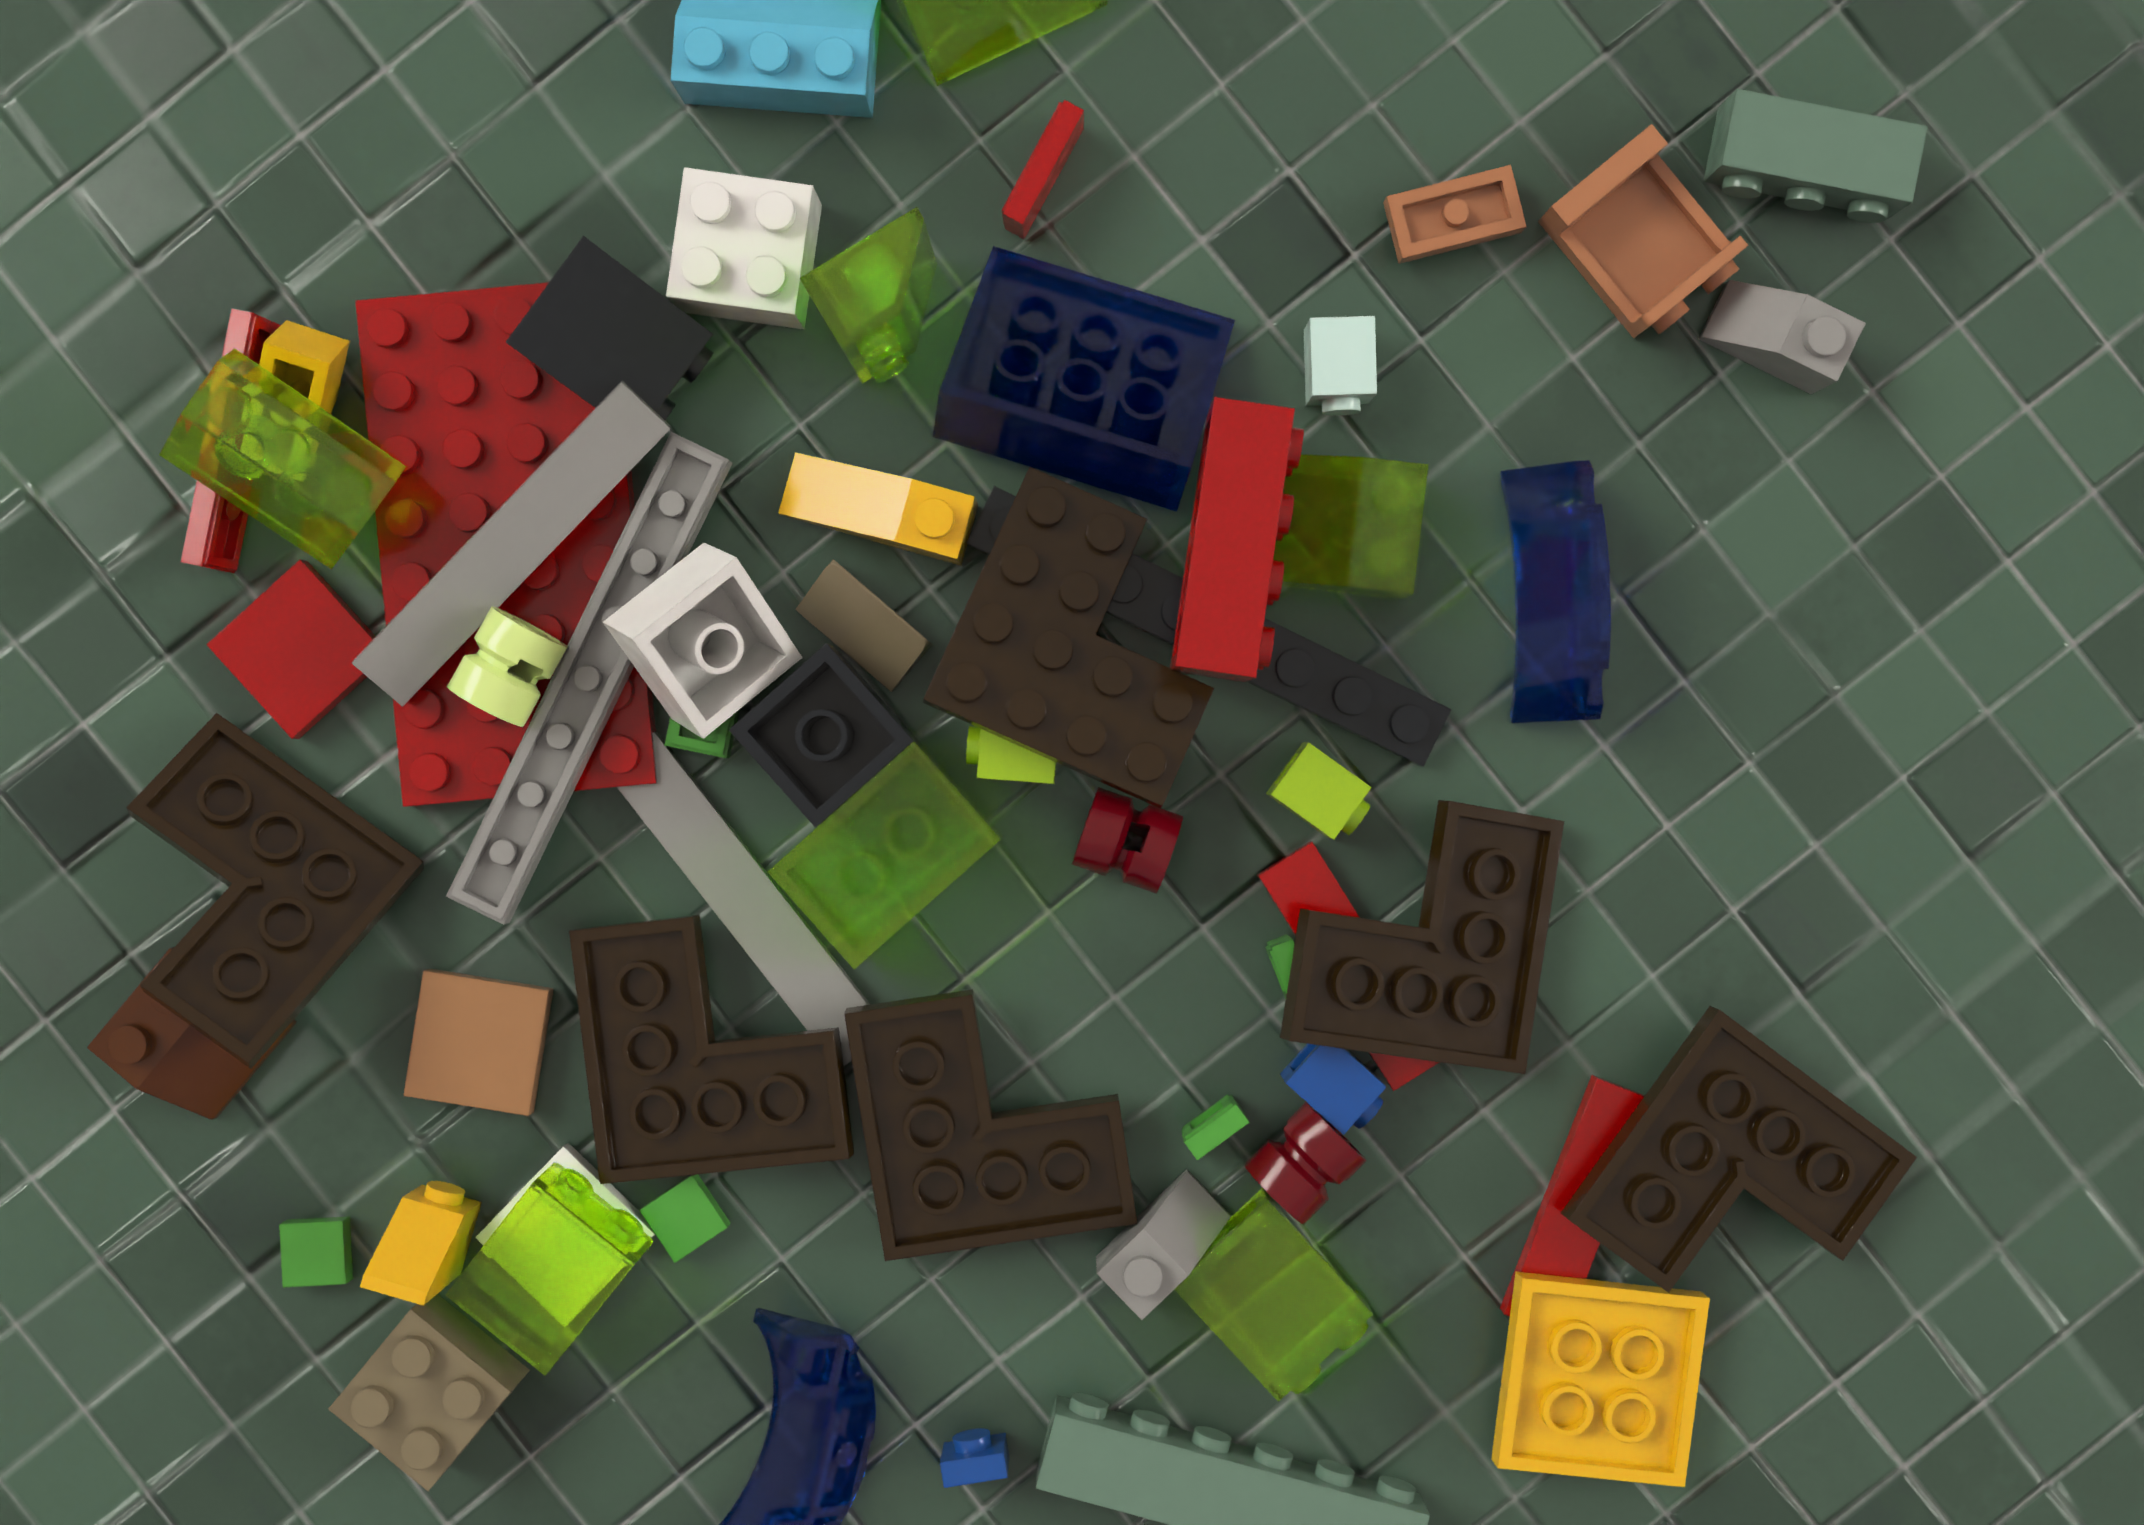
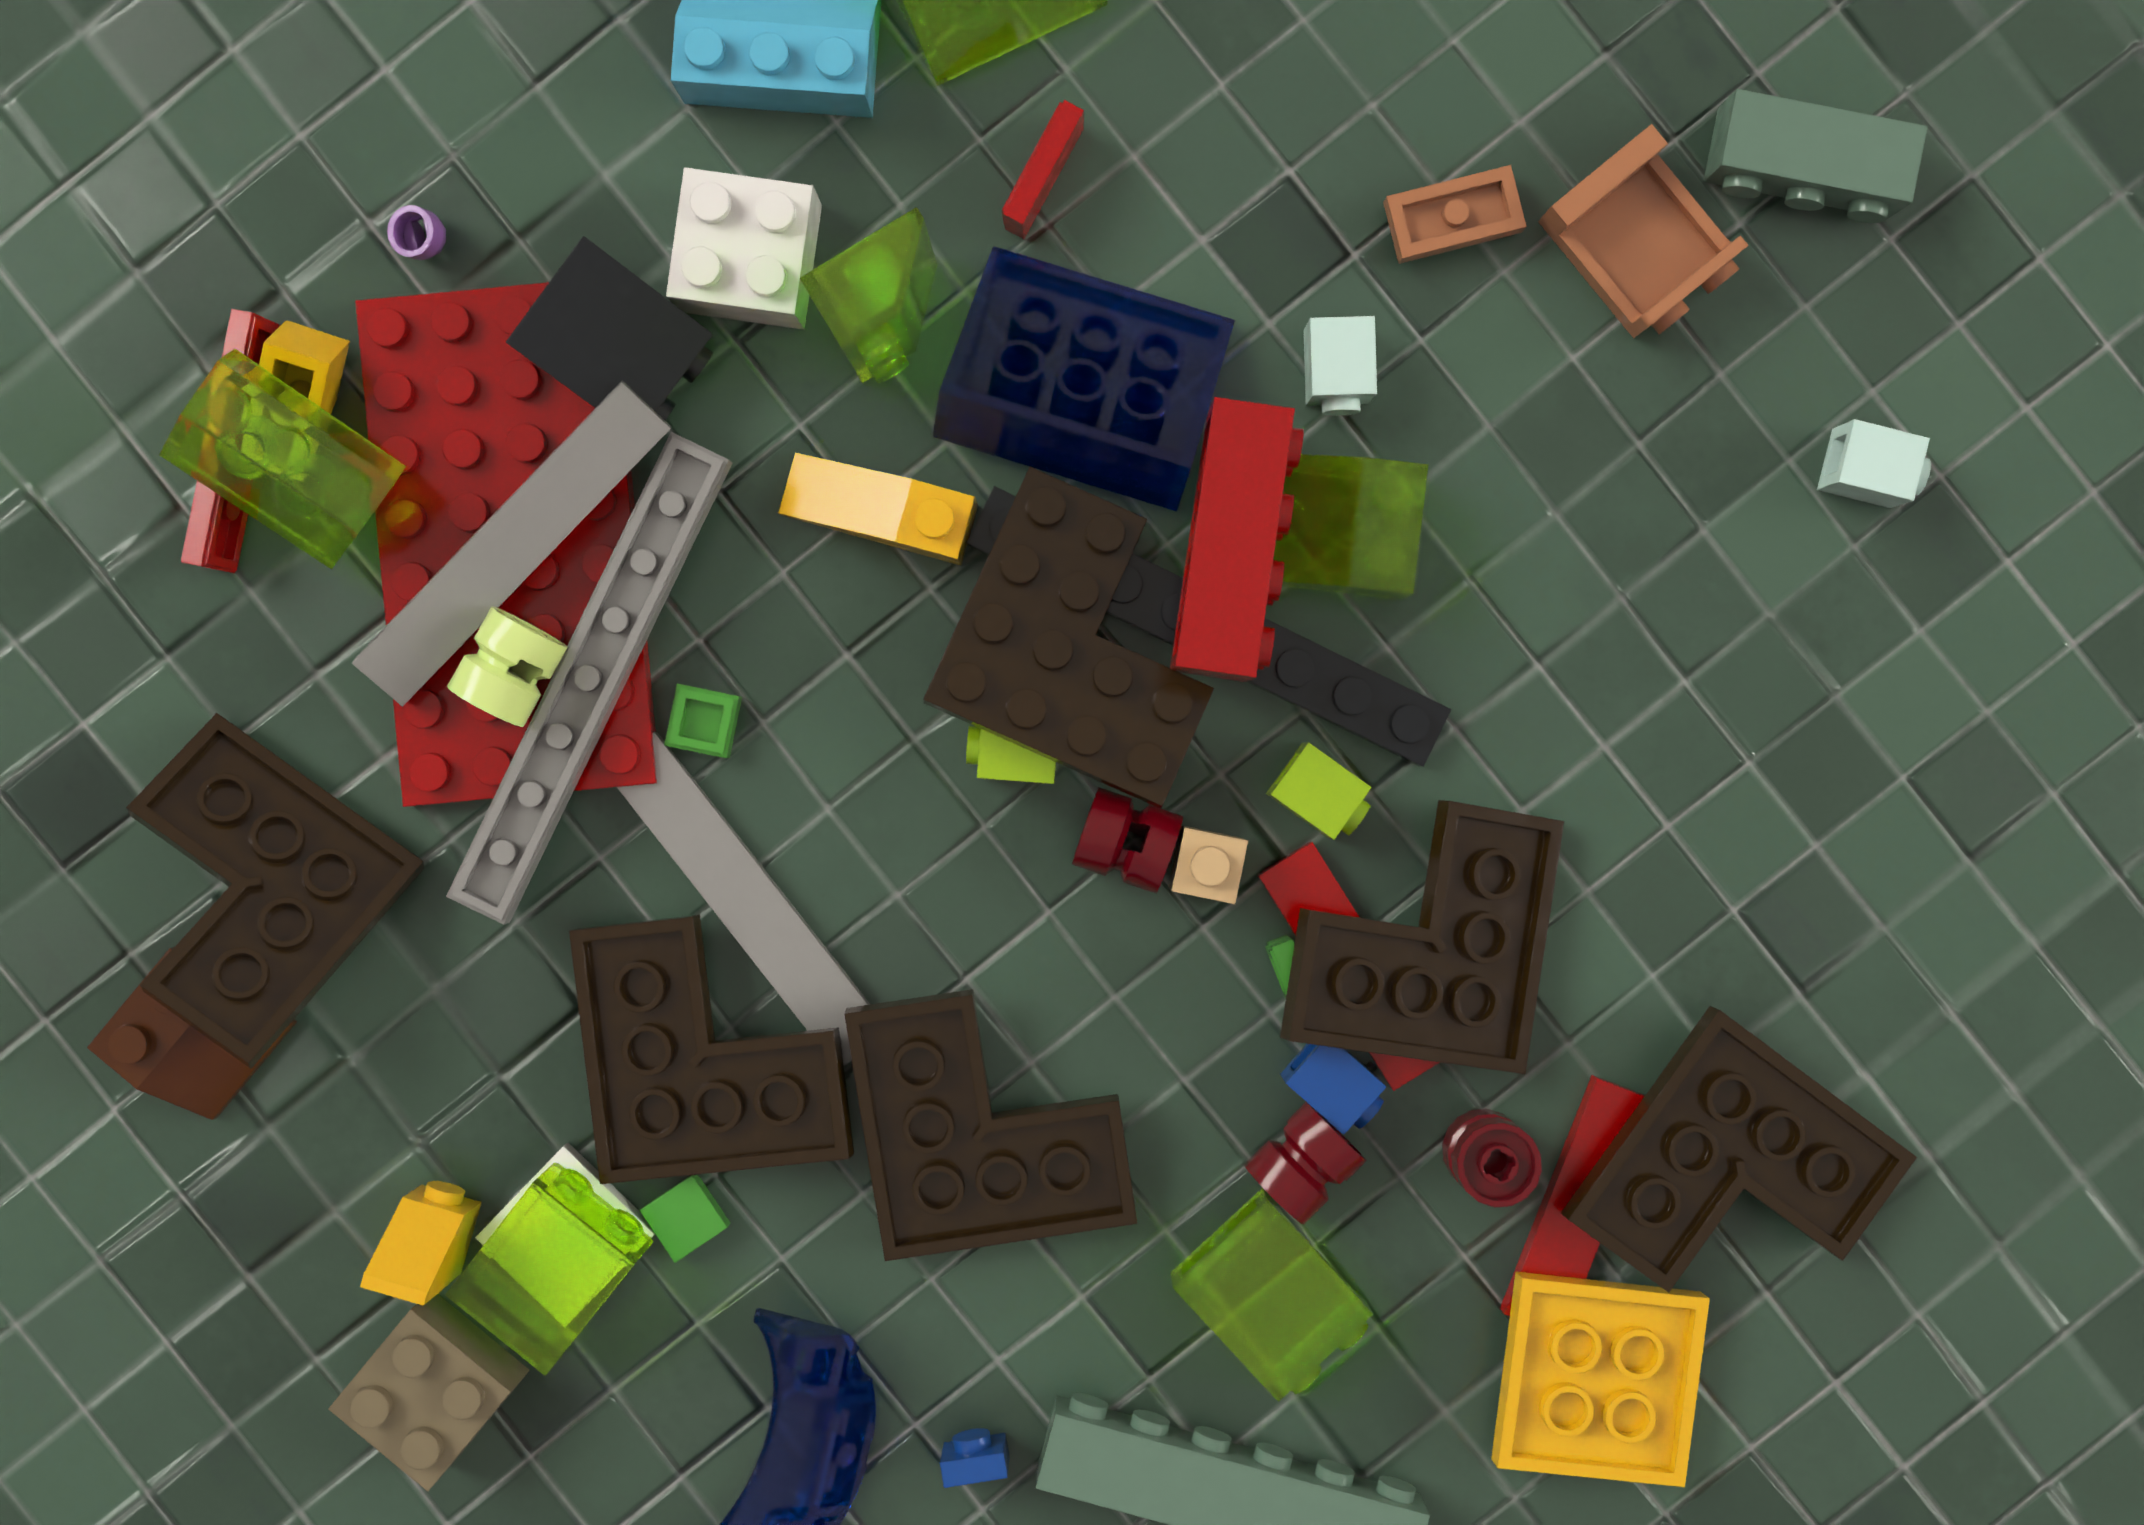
(295, 649): red tile -> none
(316, 1251): bright green tile -> none
(407, 234): none -> medium lavender hinge
(478, 1042): medium nougat tile -> none
(703, 639): white brick -> none
(822, 734): black brick -> none
(863, 626): dark tan slope -> none
(885, 854): clear neon green brick -> none
(1163, 1246): light grey slope -> none
(1208, 864): none -> tan brick
(1214, 1126): bright green tile -> none
(1491, 1158): none -> dark red wheel
(1558, 592): clear blue windscreen -> none
(1783, 333): light grey slope -> none
(1875, 464): none -> light aqua brick

